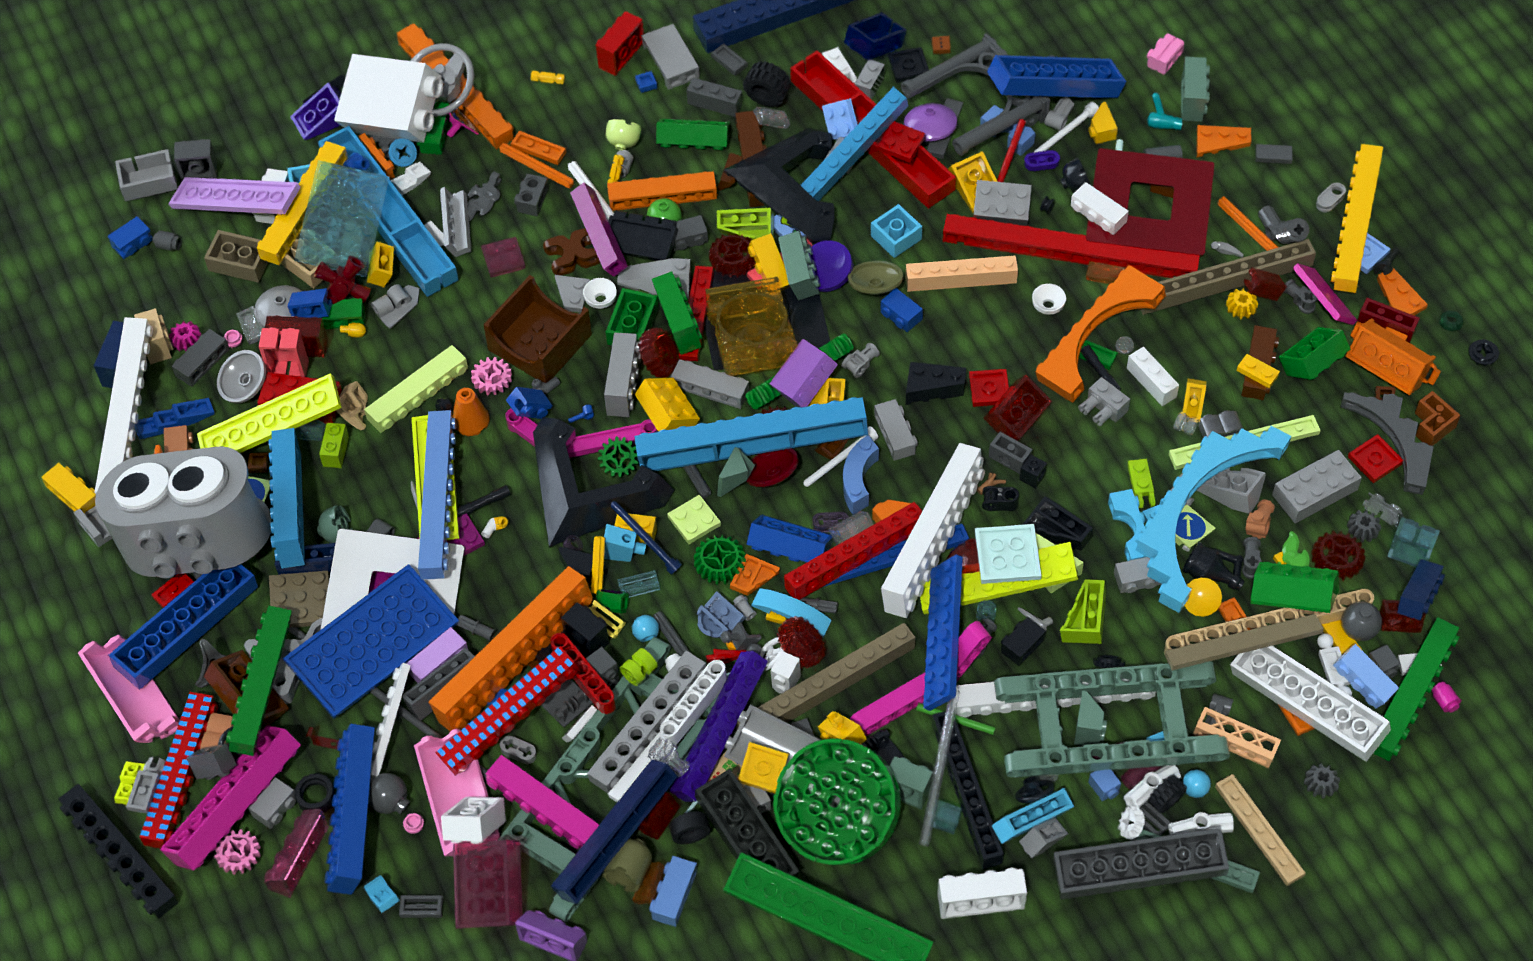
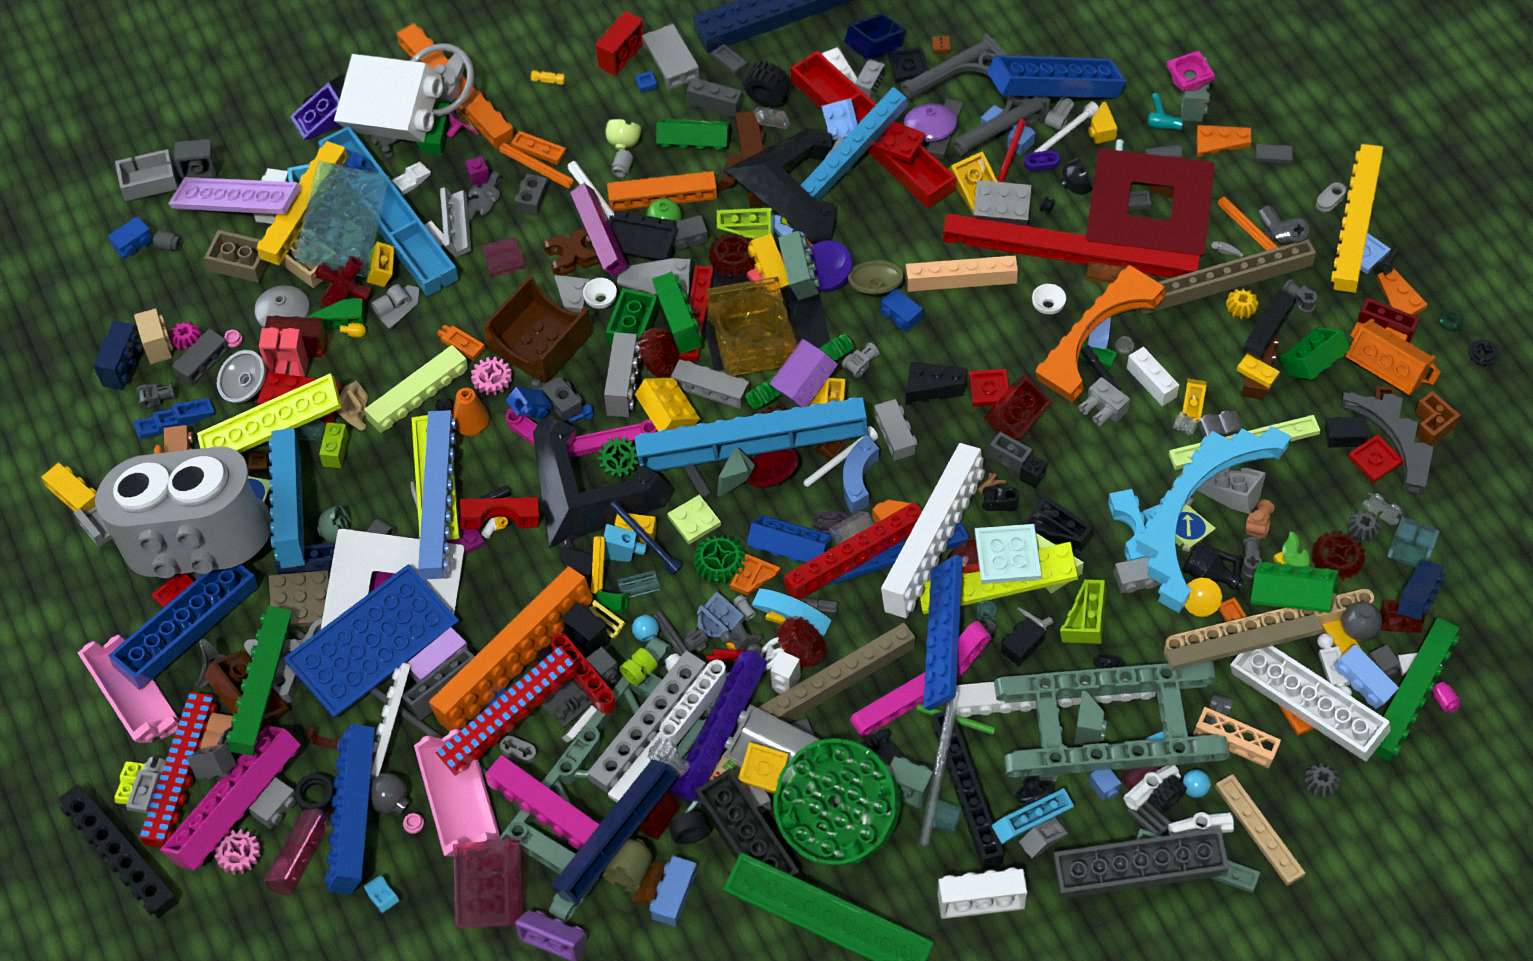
(125, 395): white brick -> none
(154, 395): none -> dark grey connector
(250, 324): clear plate -> none
(310, 303): blue brick -> none
(378, 155): orange plate -> none
(410, 150): dark azure gear -> none
(421, 914): dark grey tile -> none
(461, 341): none -> orange hinge
(473, 819): white brick -> none
(476, 627): dark grey axle -> none
(477, 171): none -> magenta brick
(520, 510): none -> red arch
(566, 407): none -> dark grey brick
(616, 168): yellow axle -> none
(695, 640): none -> dark grey gear
(840, 727): yellow brick -> none
(896, 231): medium azure brick -> none
(1099, 208): white brick -> none
(1099, 336): none -> light blue slope
(1131, 831): white gear -> none
(1139, 201): none -> dark grey tile
(1141, 481): lime hinge -> none
(1165, 53): bright pink brick -> none
(1190, 62): none -> dark pink piece
(1265, 284): clear red hinge -> none
(1269, 324): none -> black beam
(1316, 486): light grey brick -> none
(1325, 294): dark pink tile -> none
(1346, 431): none -> black brick

